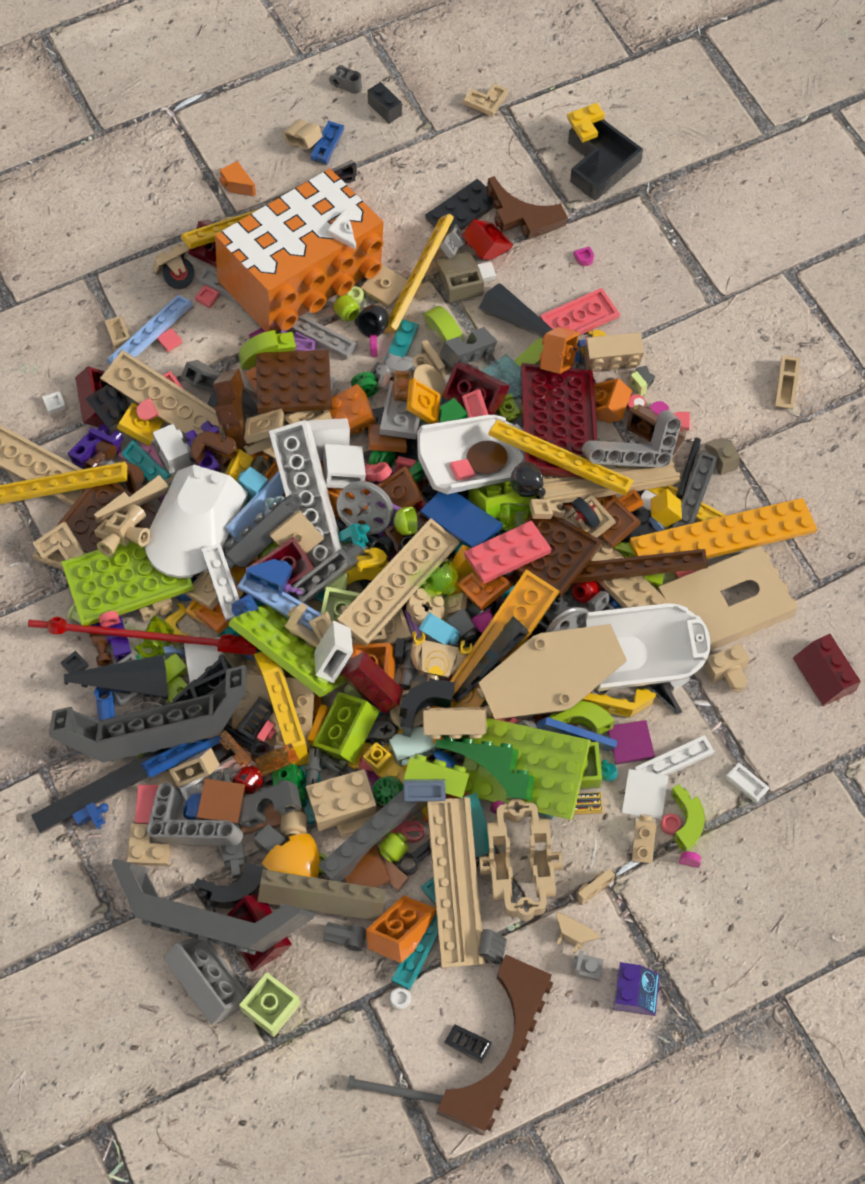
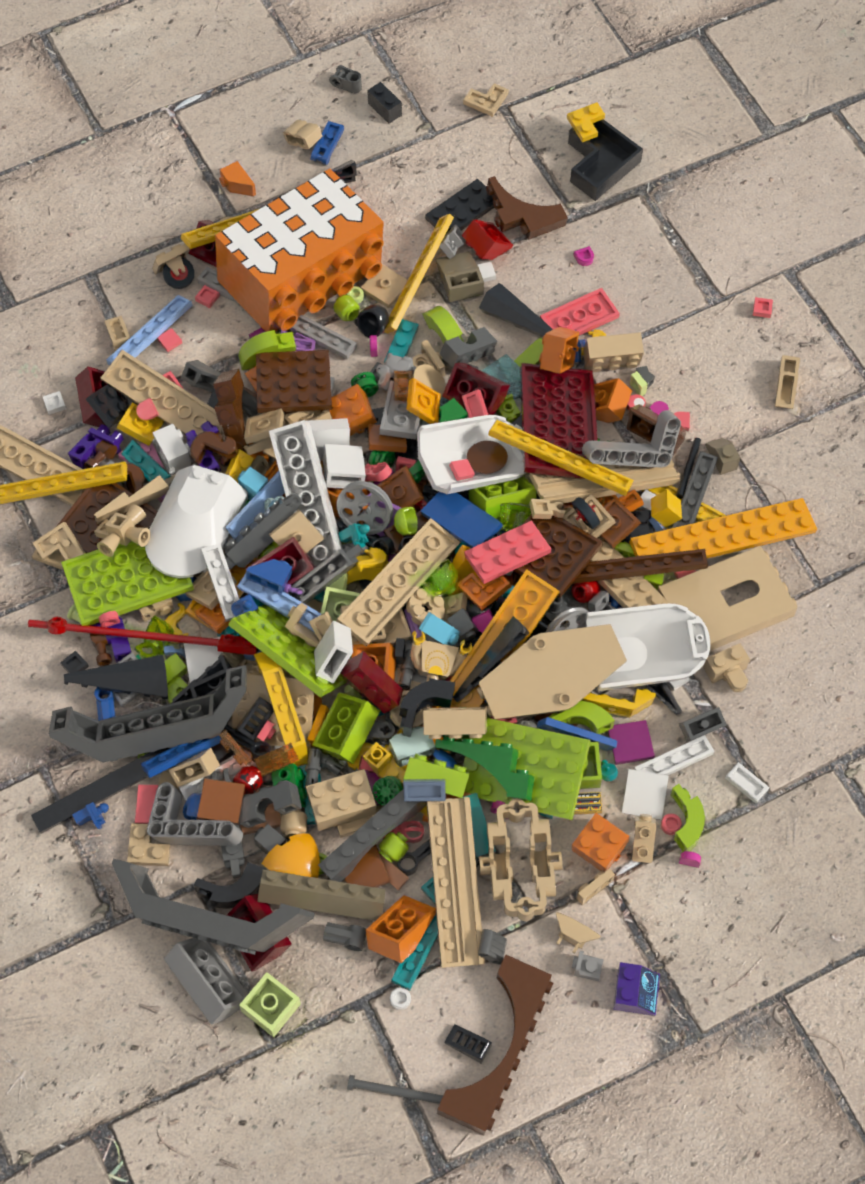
(342, 230): white tile -> none
(527, 480): black piece -> none
(600, 843): none -> orange brick
(702, 724): none -> dark grey brick
(762, 307): none -> coral plate
(827, 670): dark red slope -> none

